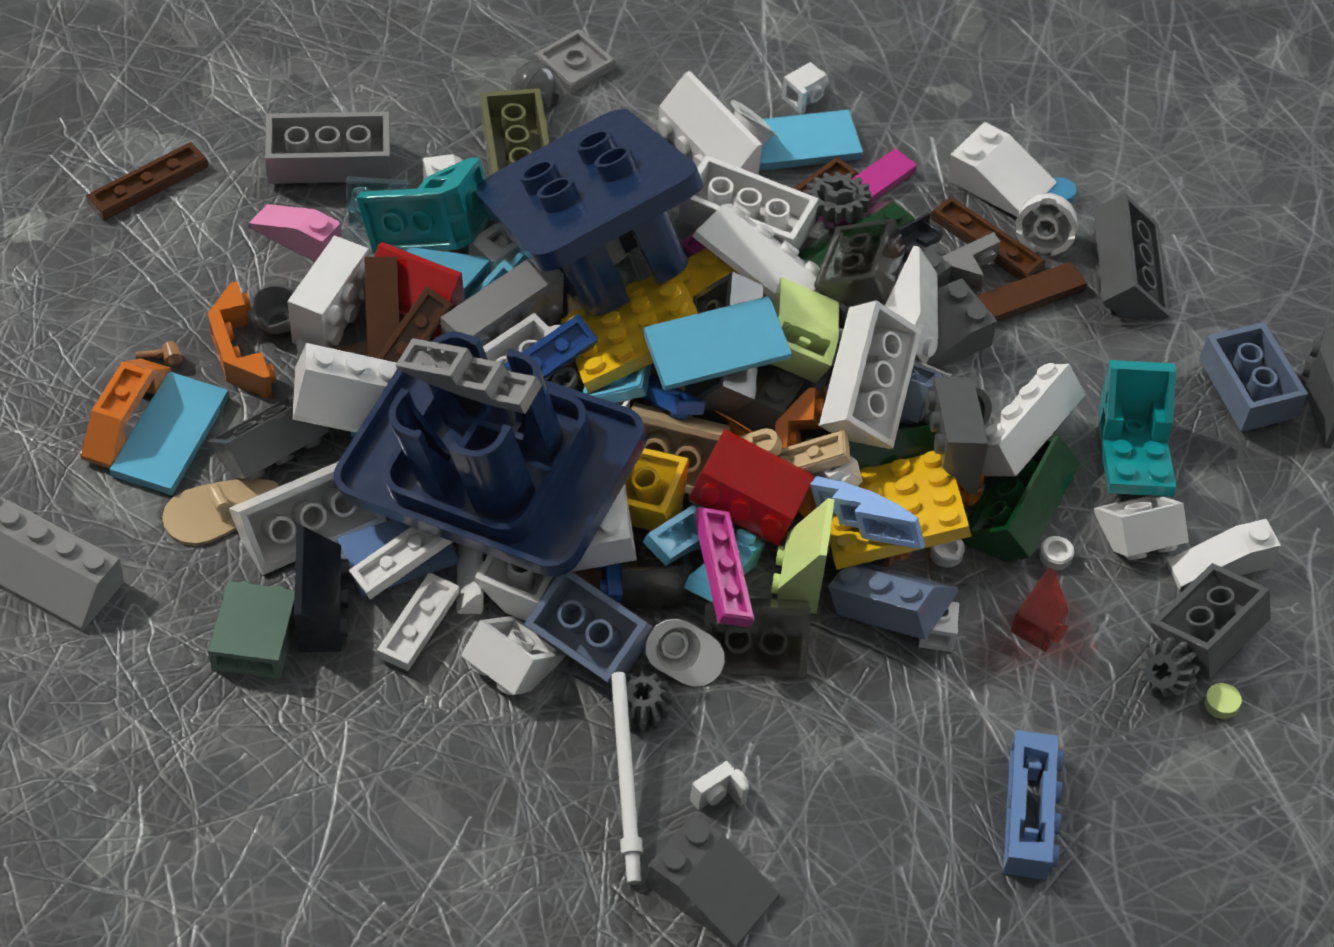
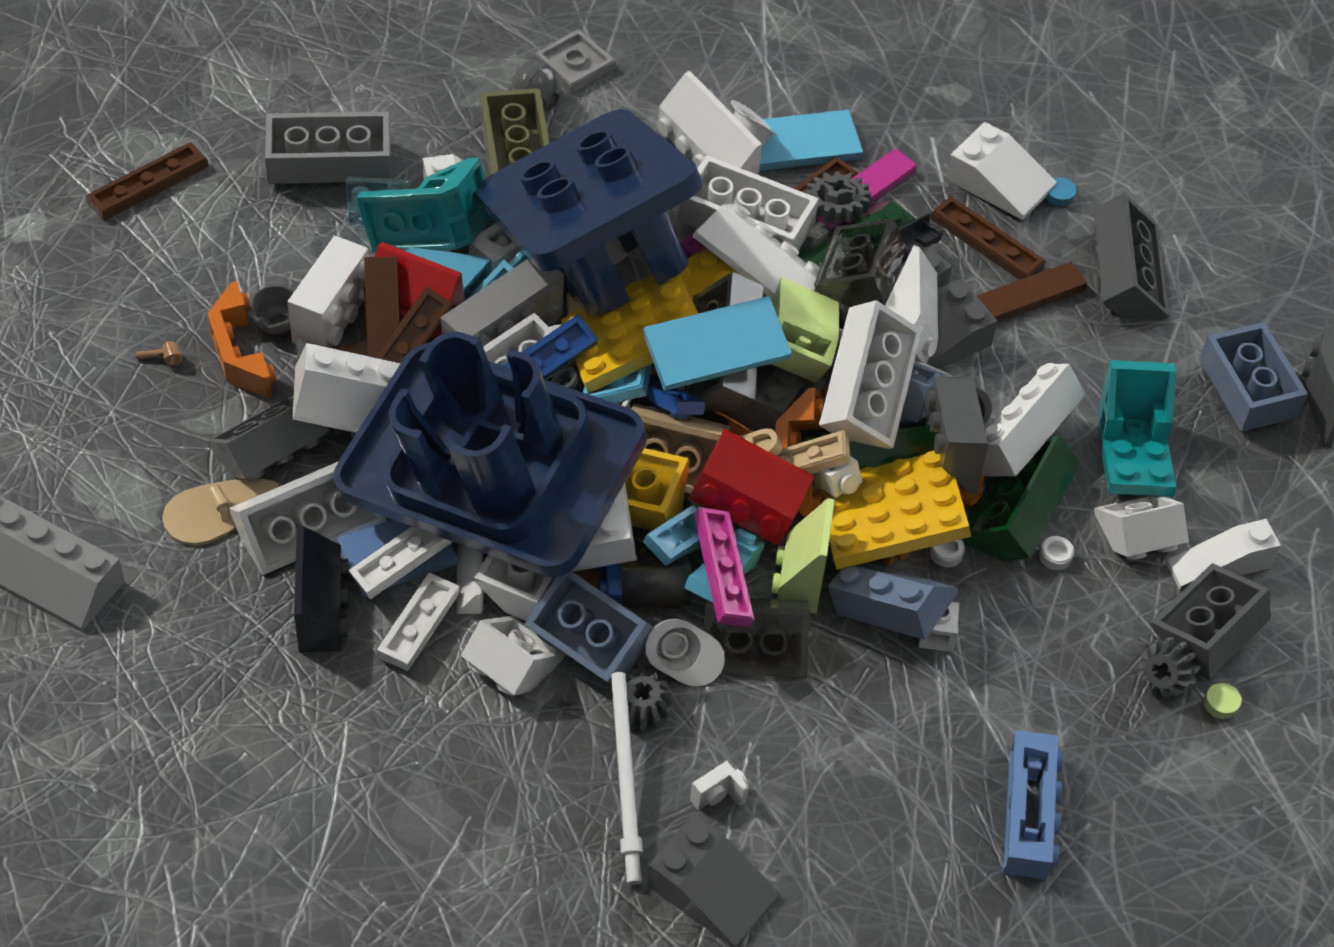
(115, 406): orange slope -> none
(169, 433): medium azure tile -> none
(253, 630): sand green brick -> none
(297, 228): bright pink slope -> none
(471, 377): light grey slope -> none
(804, 87): white brick -> none
(871, 513): light blue slope -> none
(966, 259): light grey slope -> none
(1042, 614): clear red slope -> none
(1047, 224): white cylinder -> none

